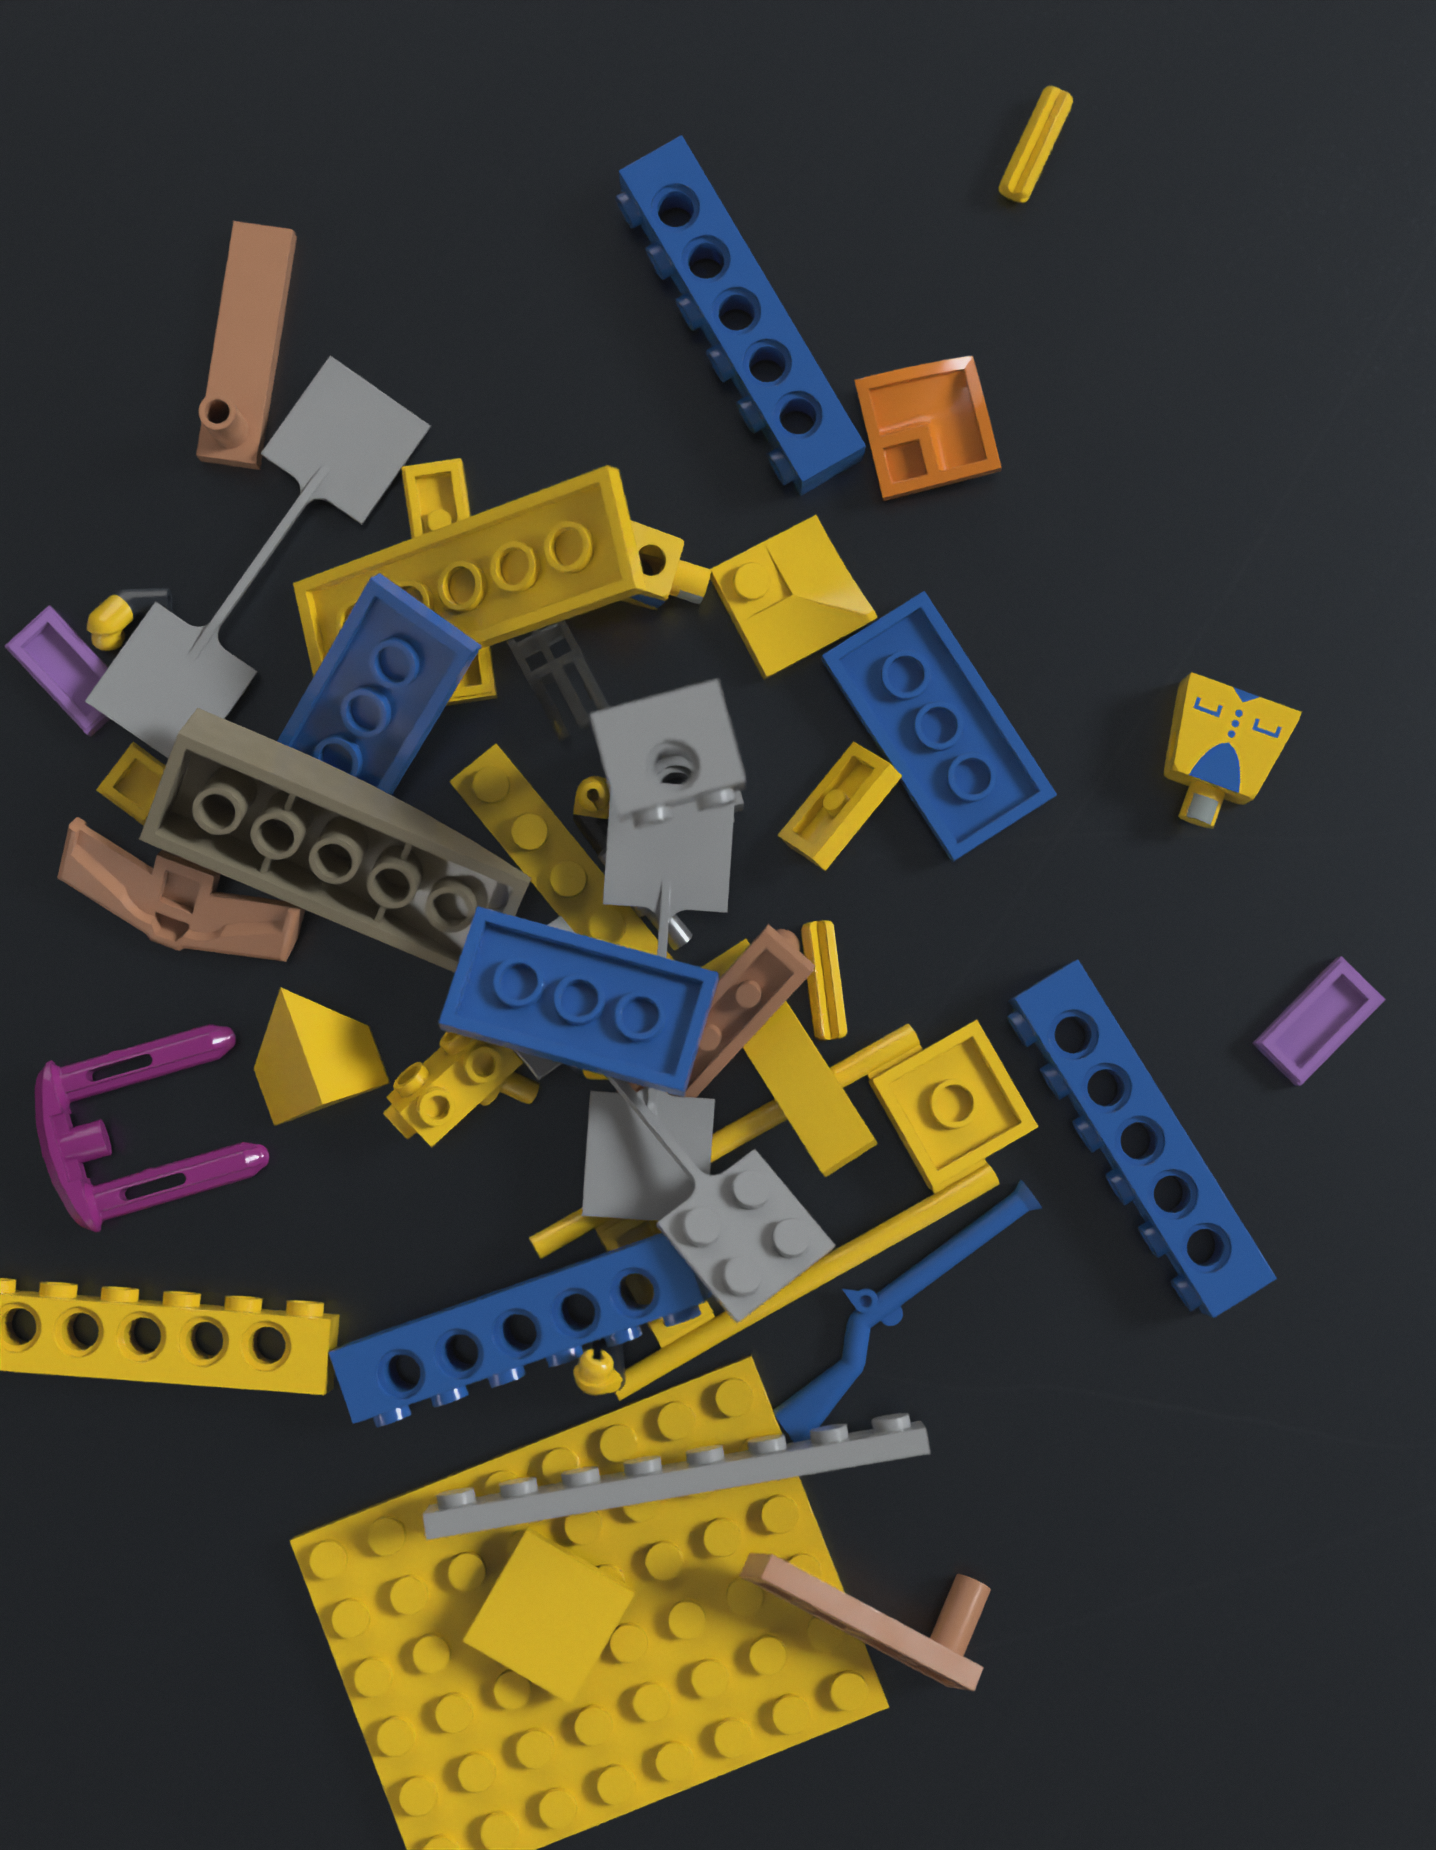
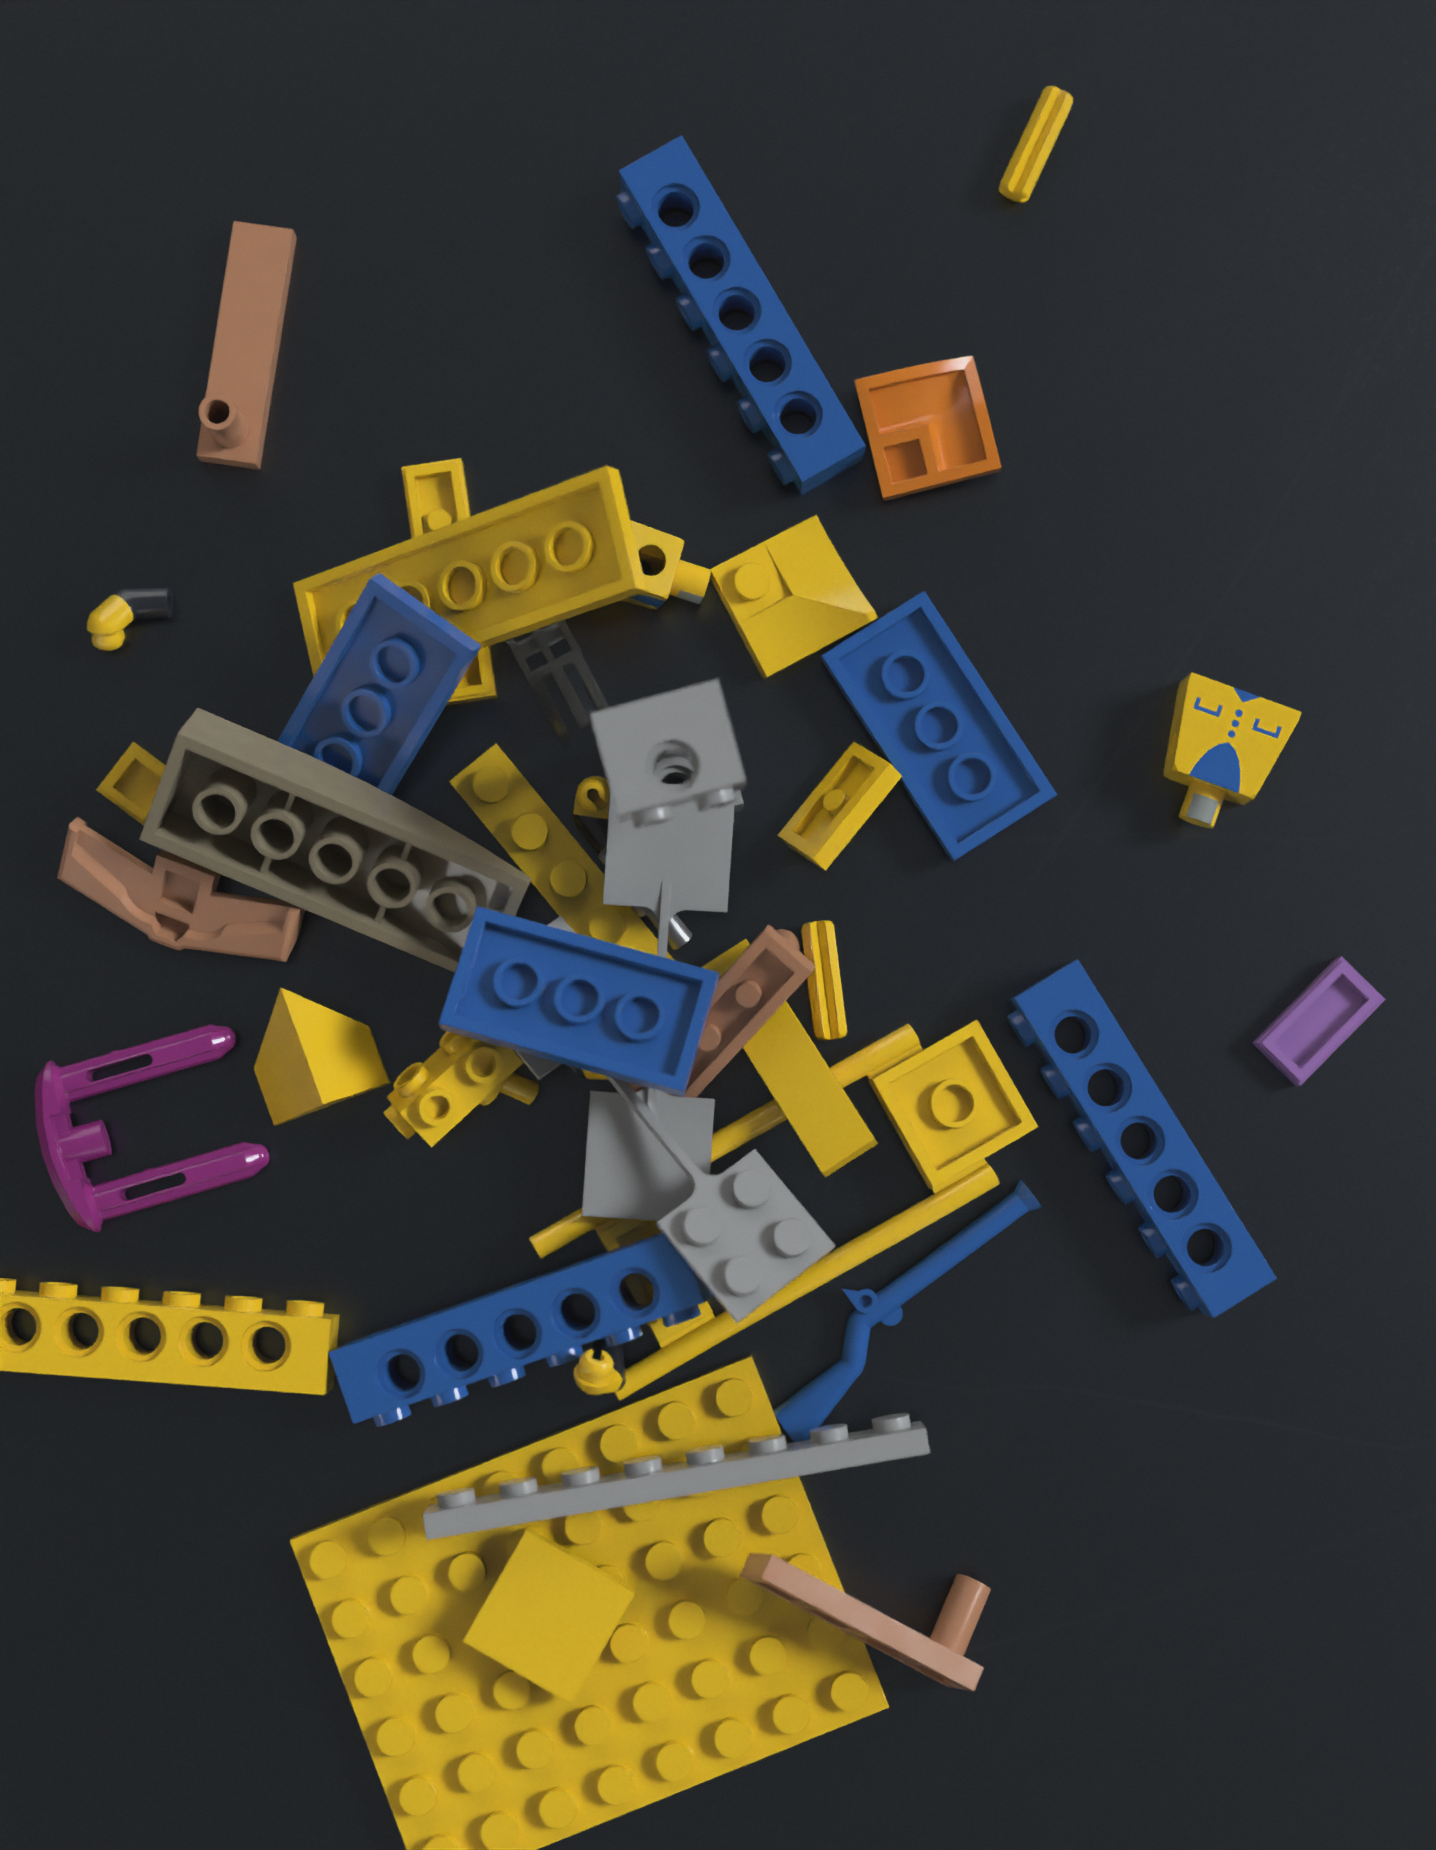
(61, 666): medium lavender tile -> none
(342, 448): light grey hinge -> none

